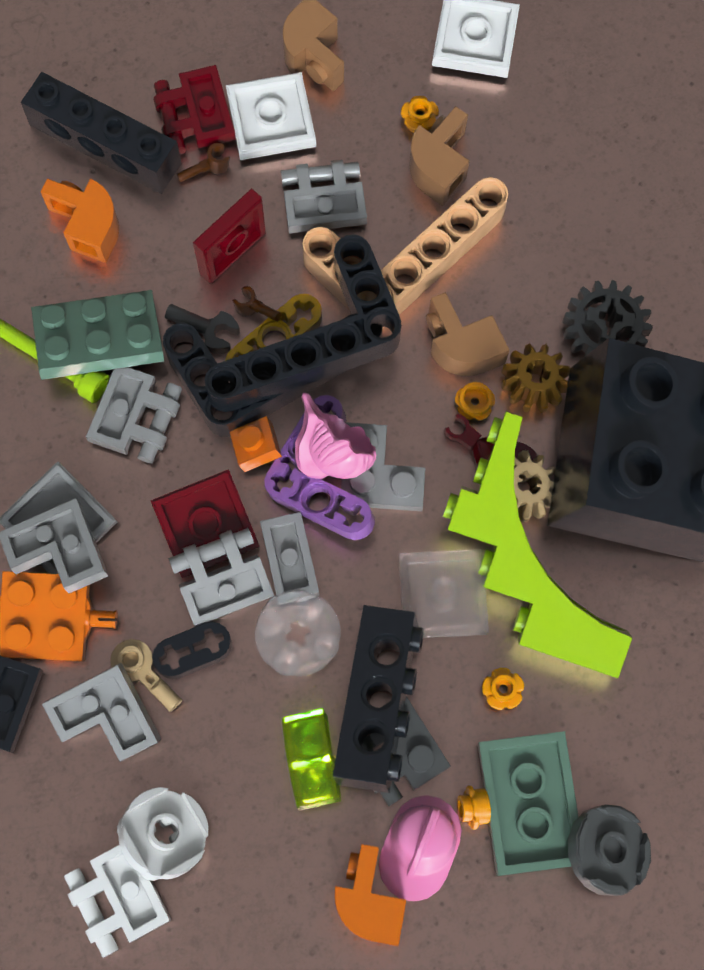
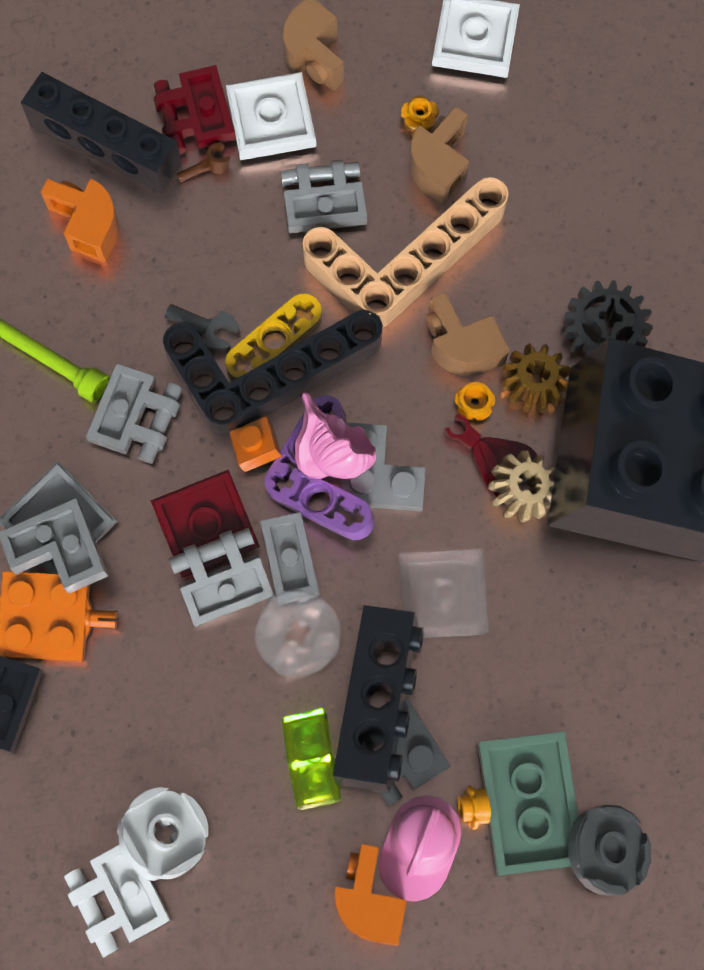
(96, 334): sand green plate -> none
(108, 701): light grey plate -> none
(139, 666): tan plate -> none
(187, 641): black beam -> none
(230, 236): dark red plate -> none
(255, 305): reddish brown hand -> none
(317, 342): black beam -> none
(495, 697): light orange plate -> none
(553, 619): lime arch -> none

